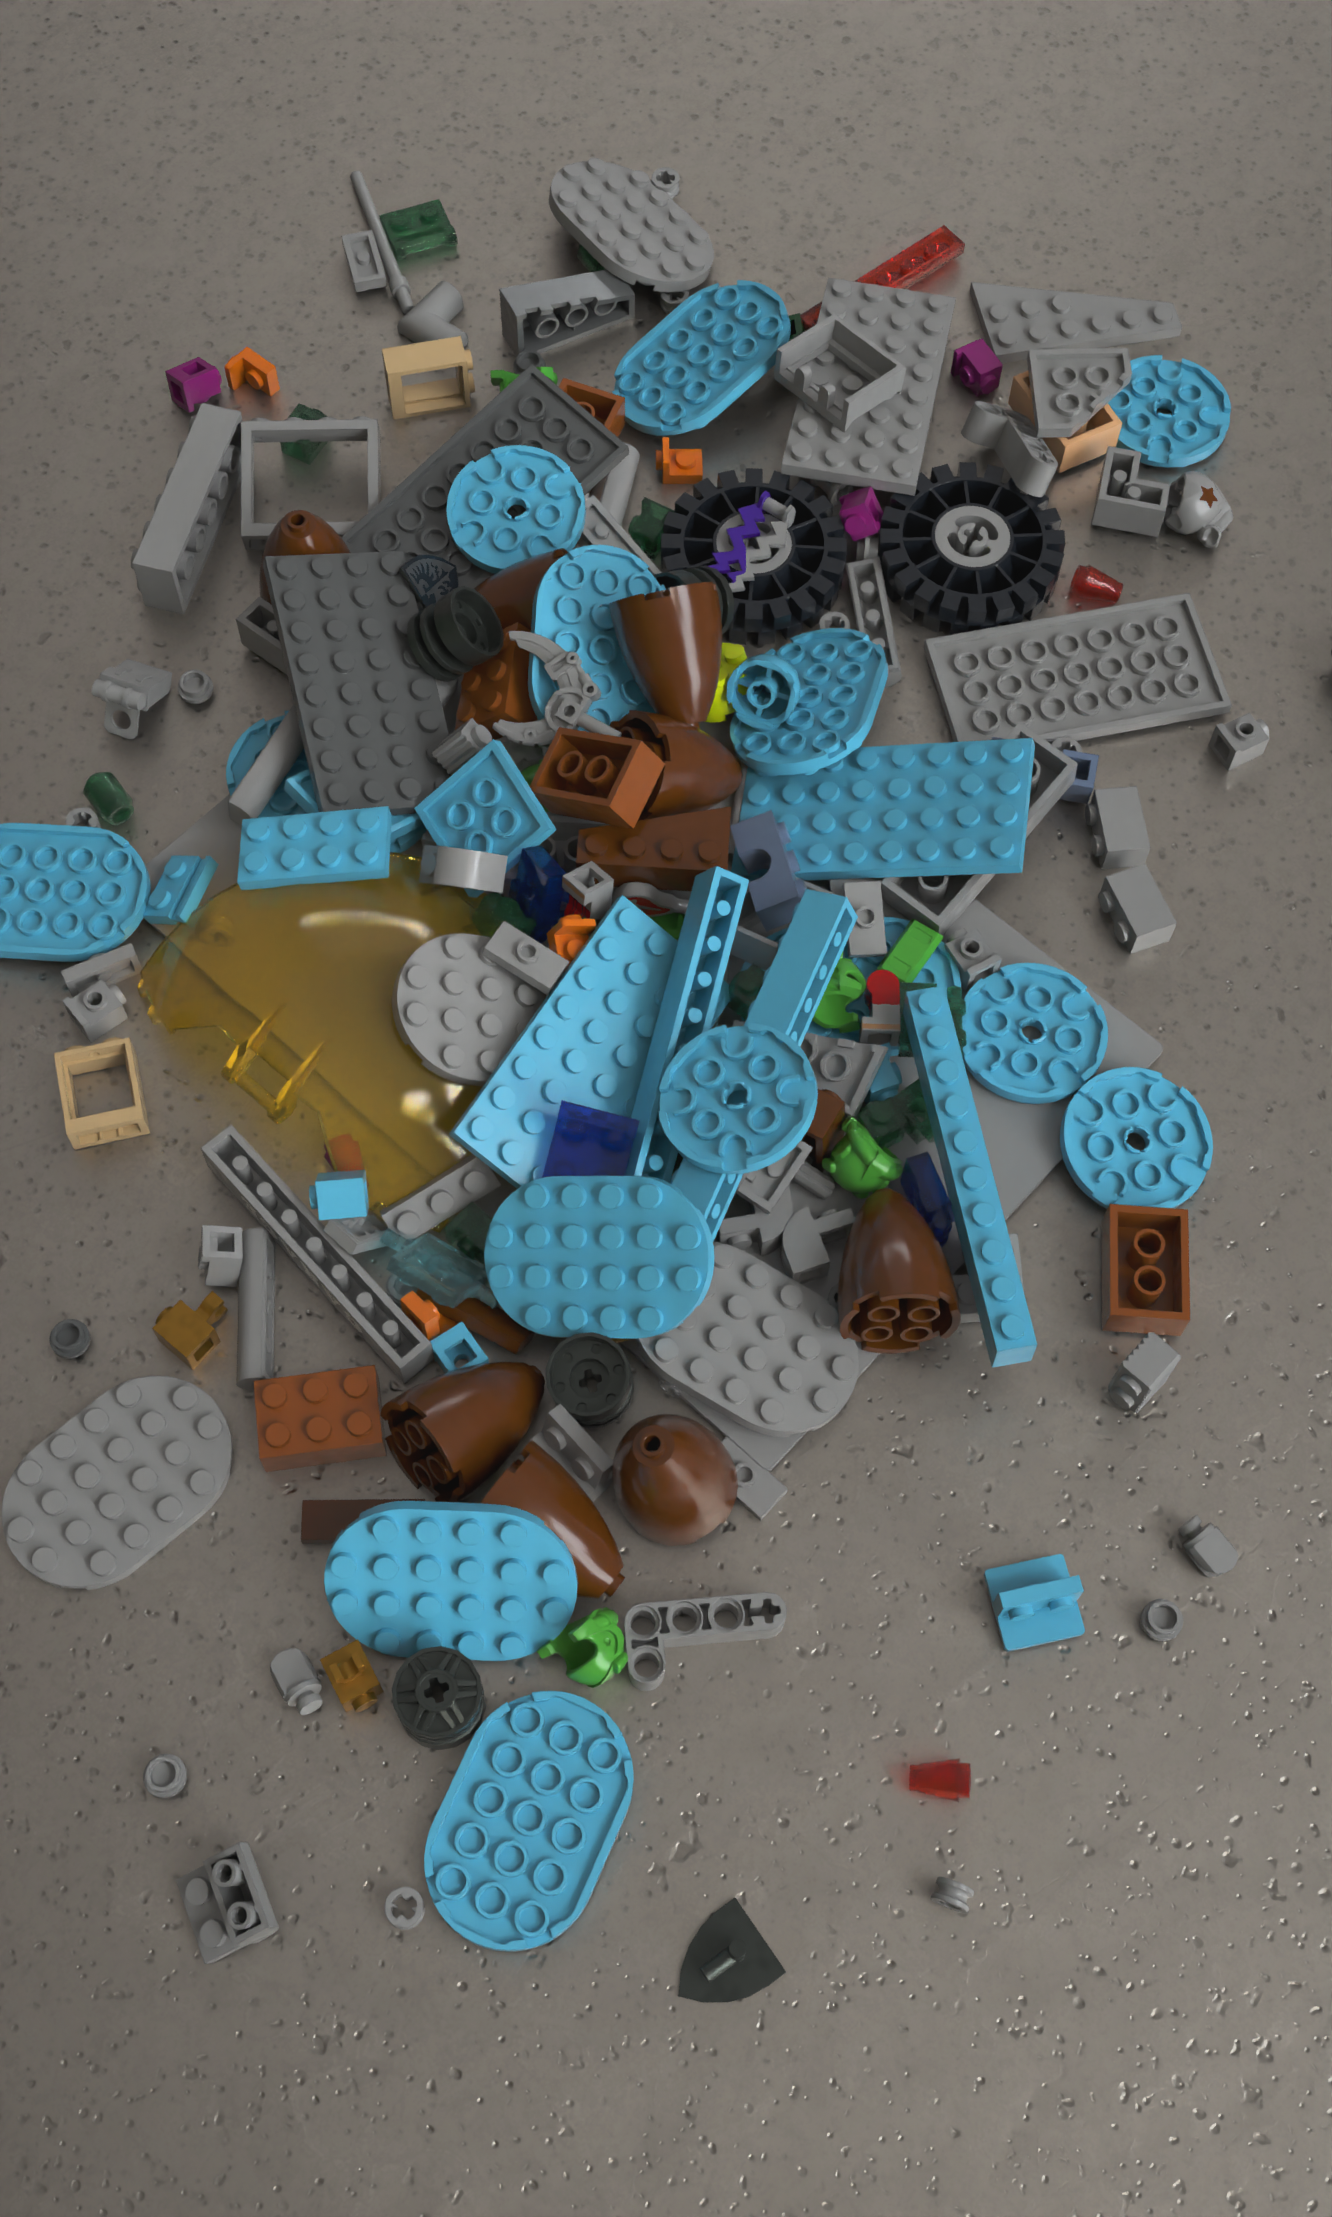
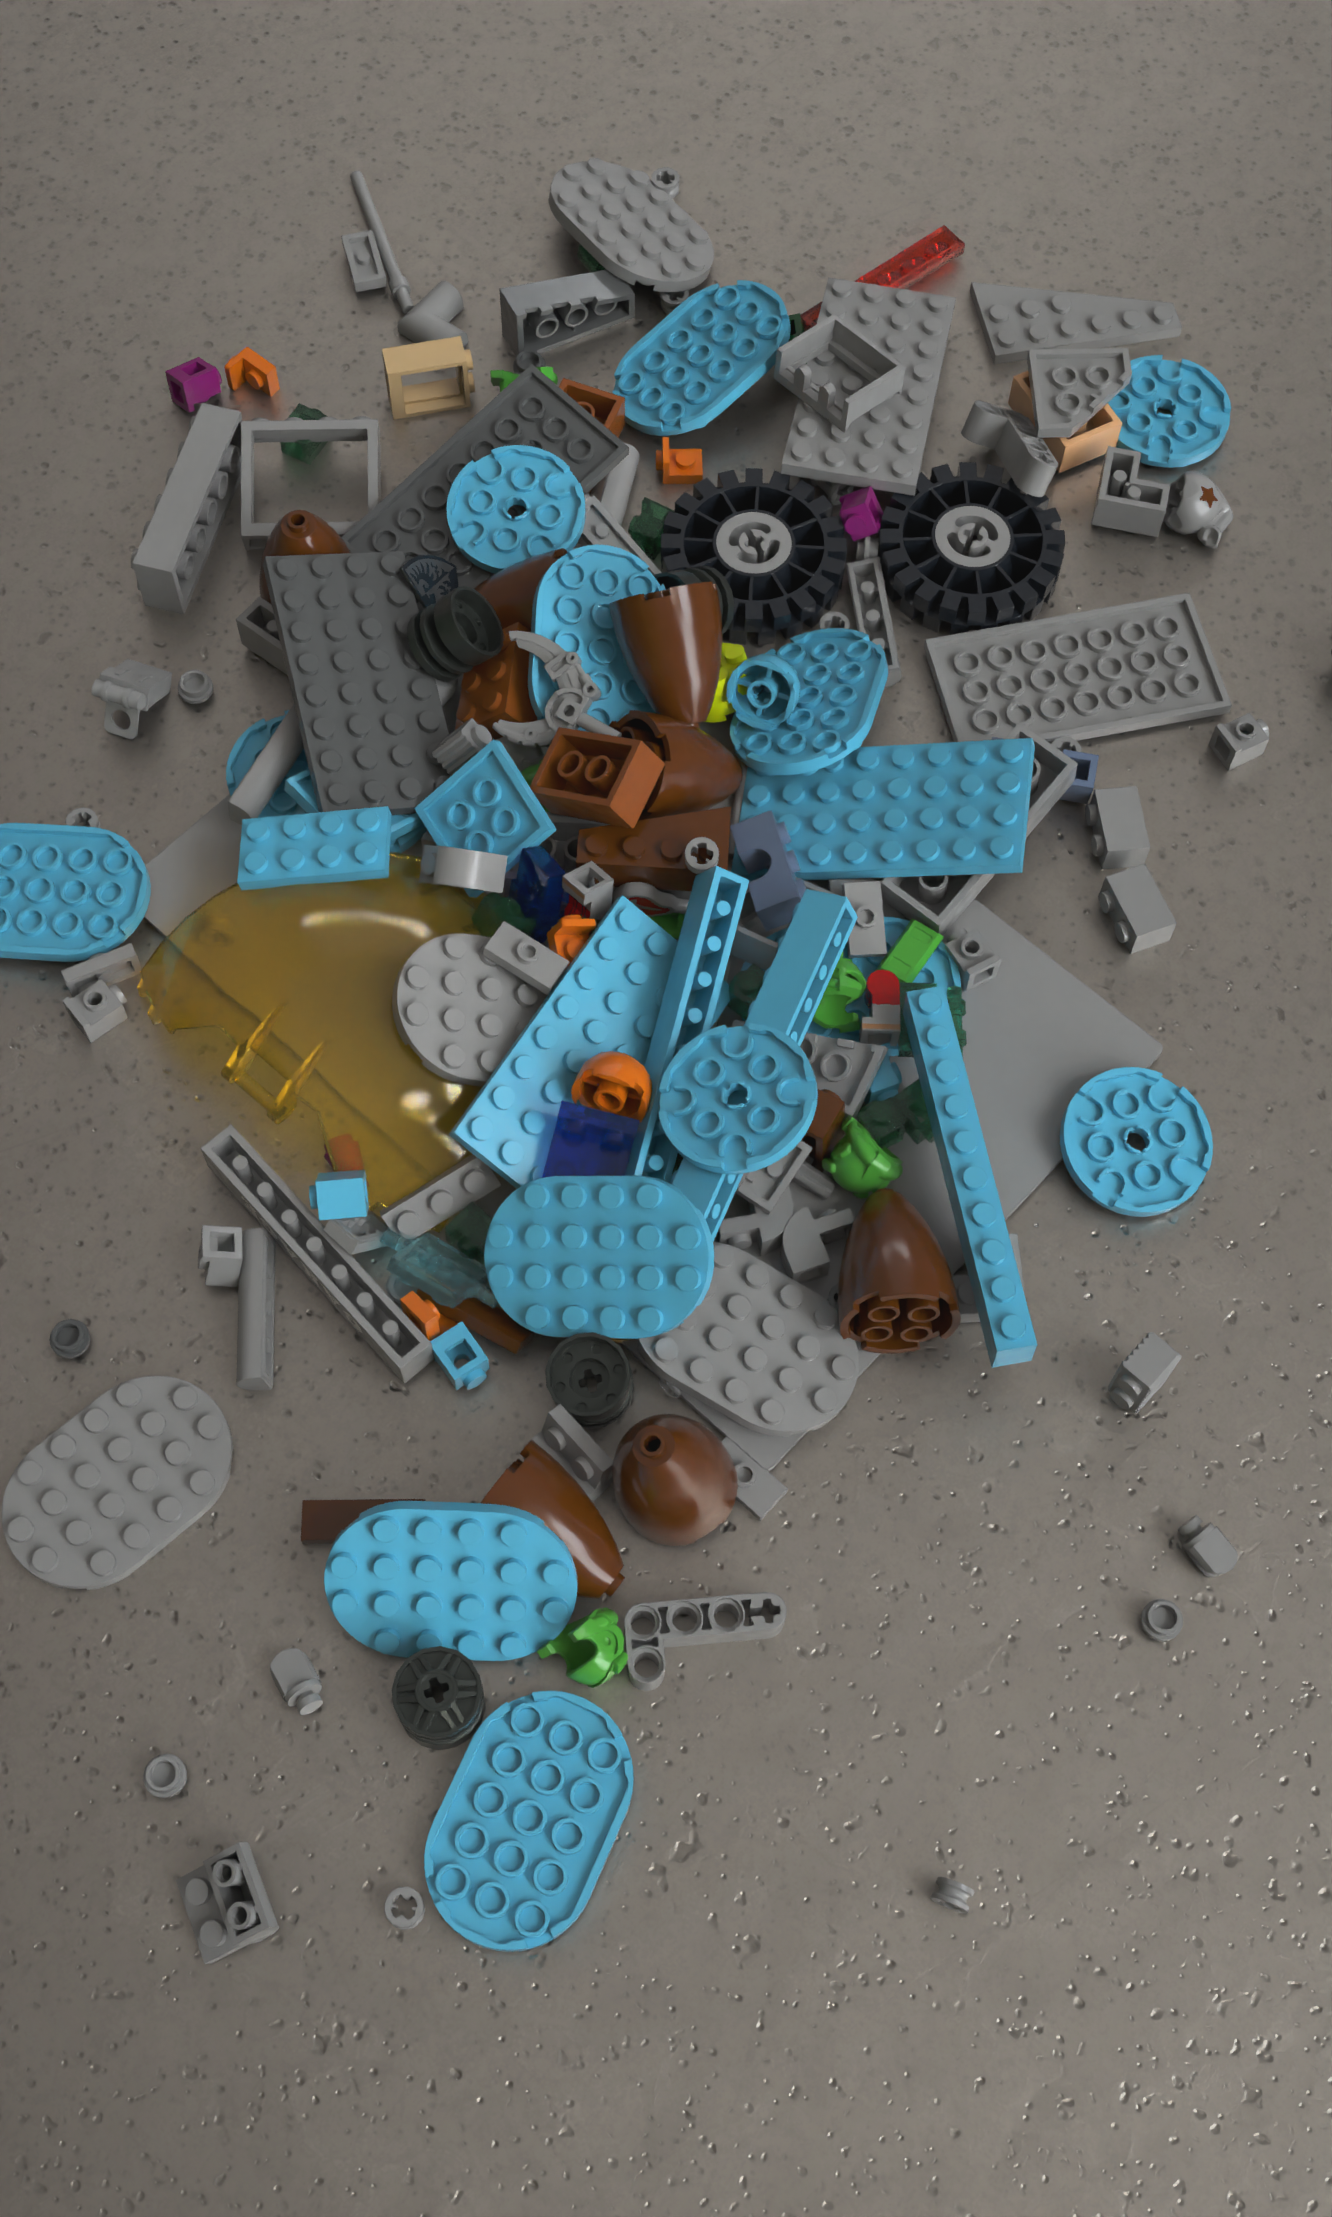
(108, 798): clear green brick -> none
(108, 1125): tan window -> none
(179, 889): medium azure plate -> none
(190, 1332): pearl gold brick -> none
(319, 1418): dark orange brick -> none
(352, 1677): pearl gold brick -> none
(418, 229): clear green plate -> none
(462, 1425): reddish brown cylinder -> none
(614, 1085): none -> orange cylinder
(711, 849): none -> light grey bush
(727, 1959): pearl dark grey shield -> none
(743, 556): piece -> none
(928, 1195): piece -> none
(942, 1779): clear red cone -> none
(977, 367): magenta brick -> none
(1035, 1602): medium azure bracket -> none
(1055, 1004): medium azure plate -> none
(1095, 585): clear red cone -> none
(1145, 1270): dark orange brick -> none

